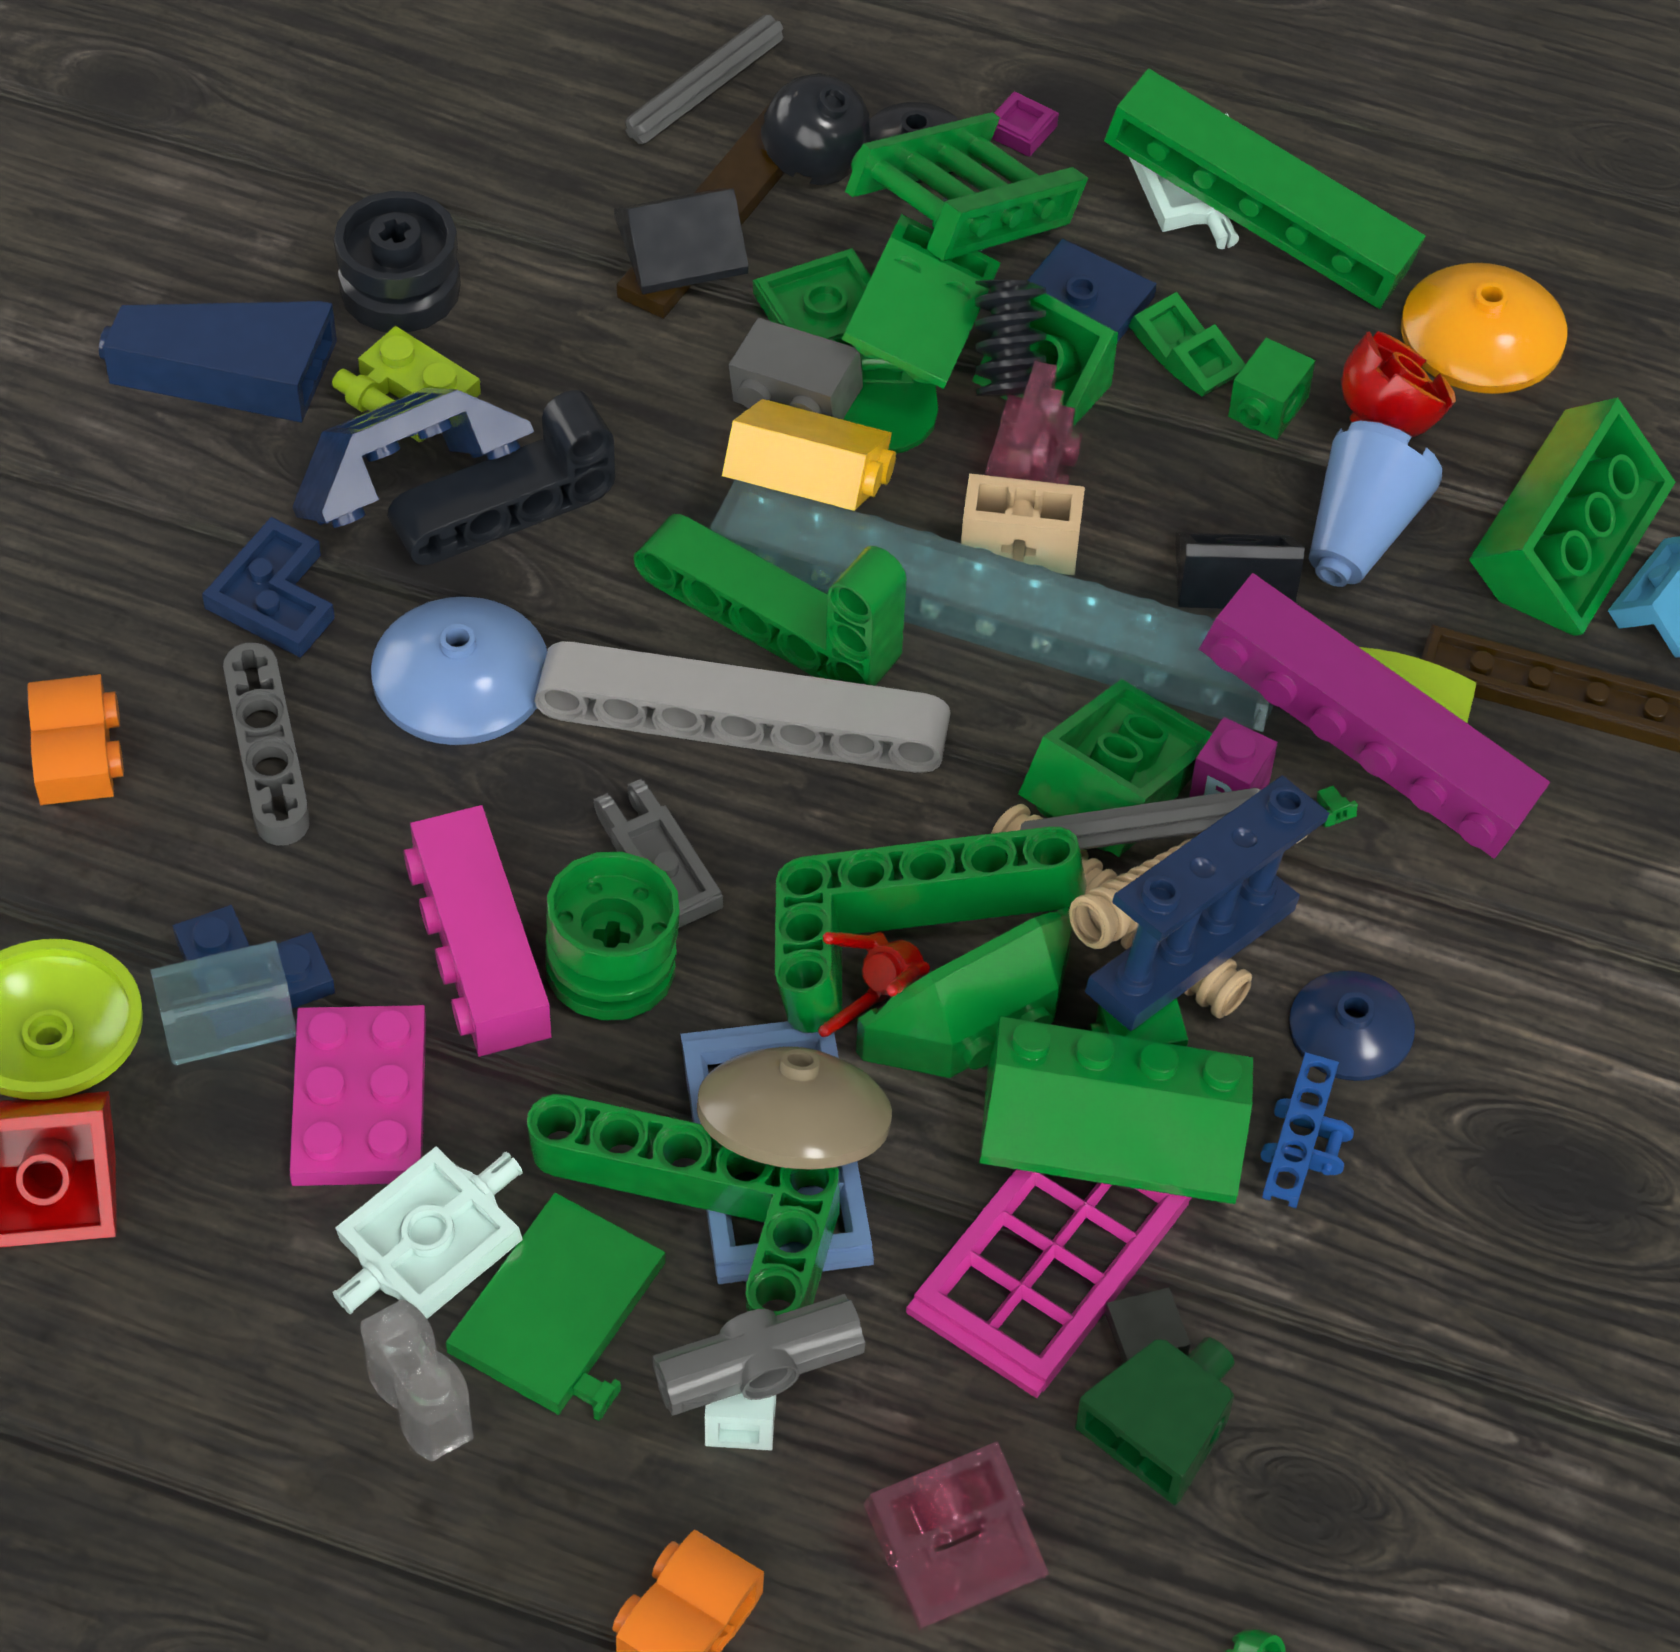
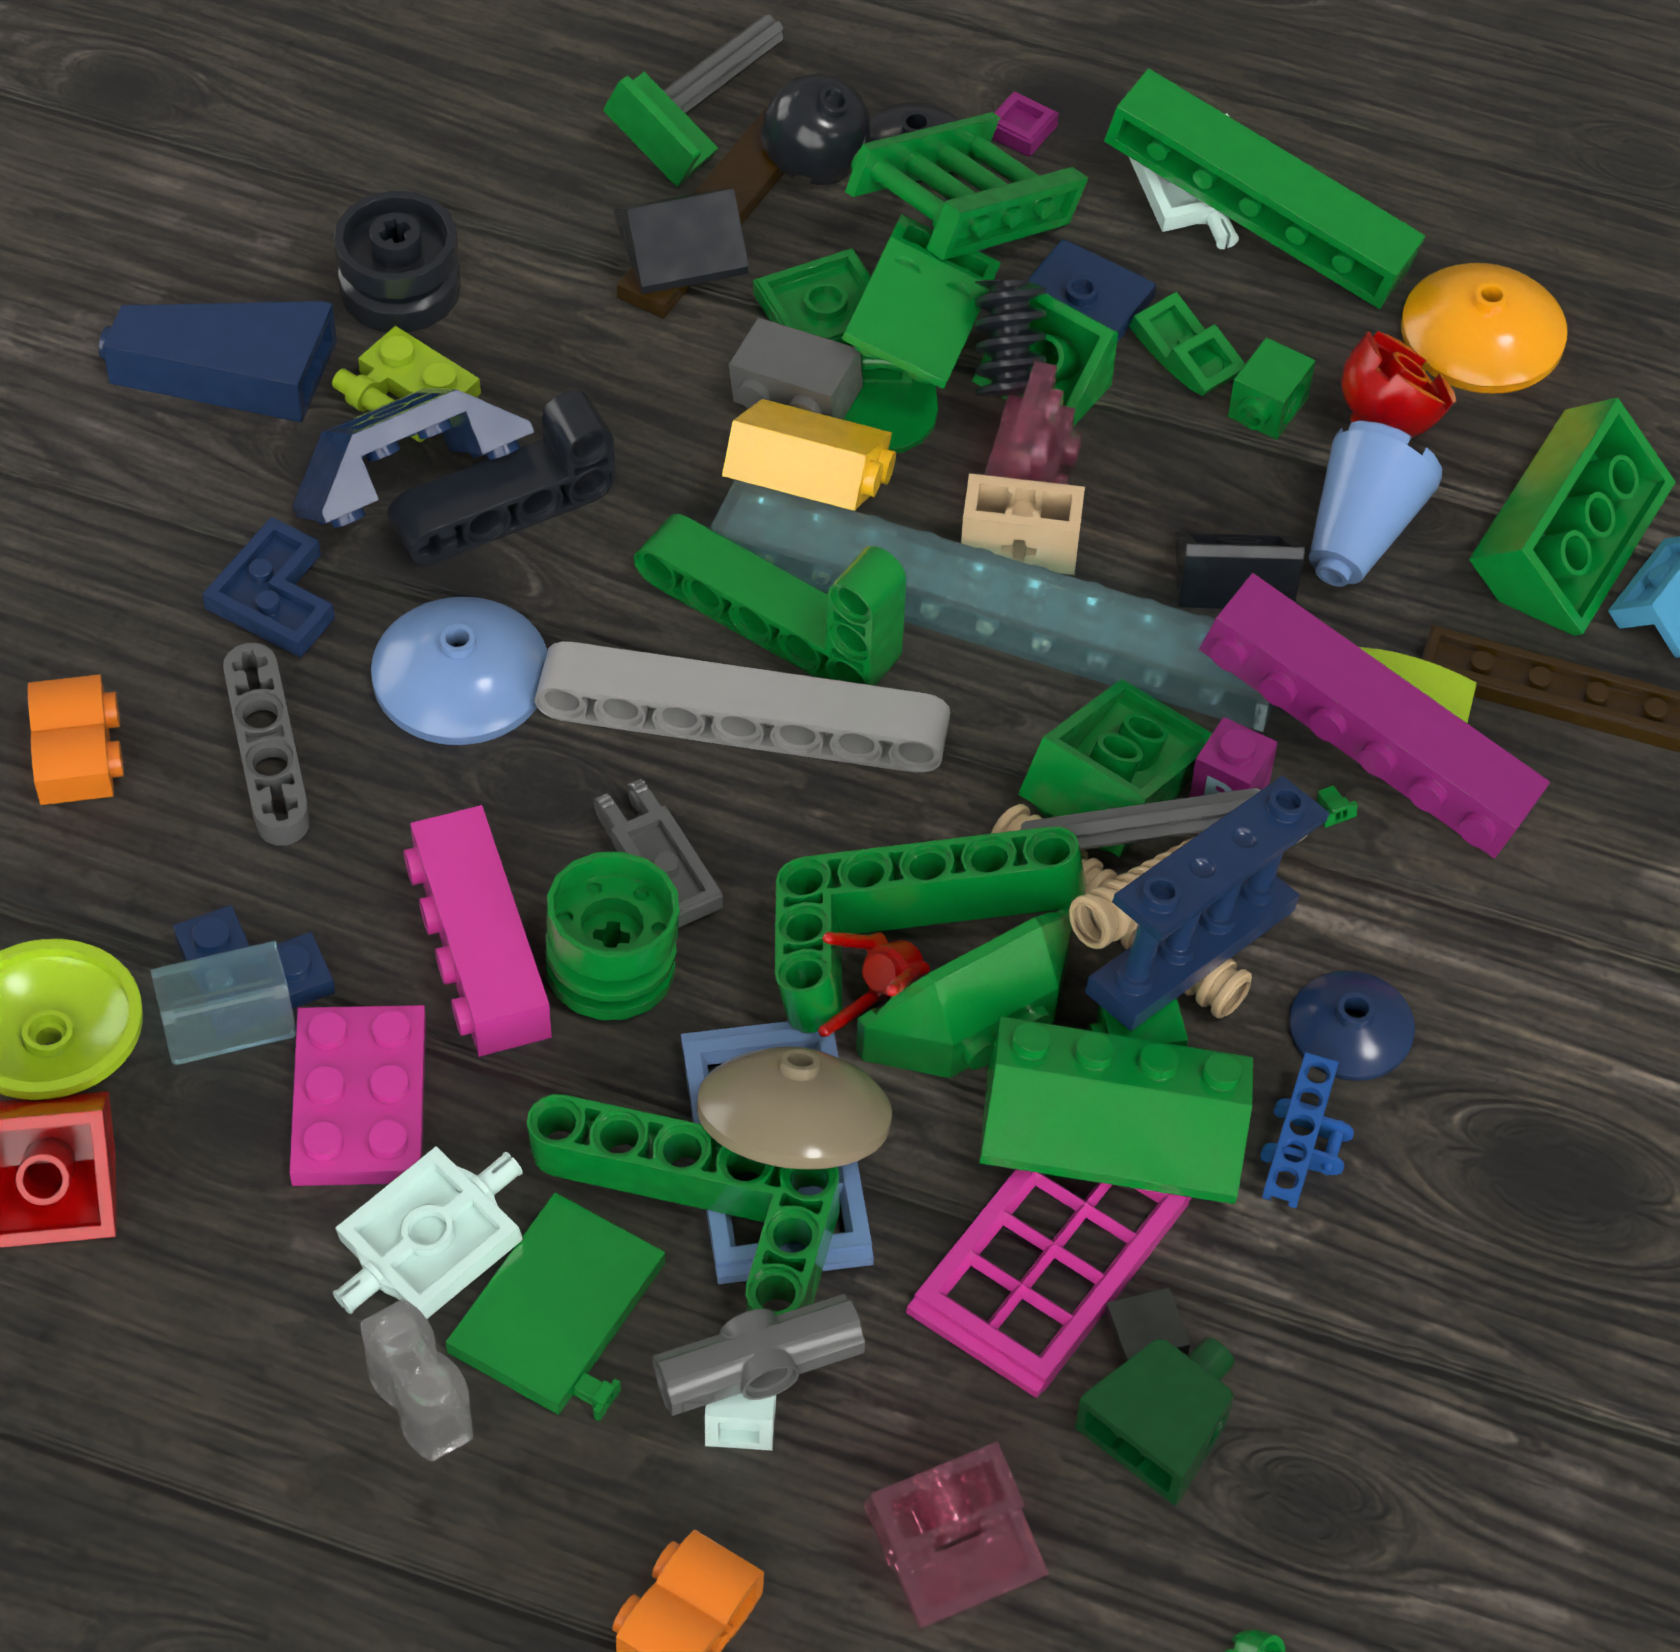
(659, 128): none -> green panel

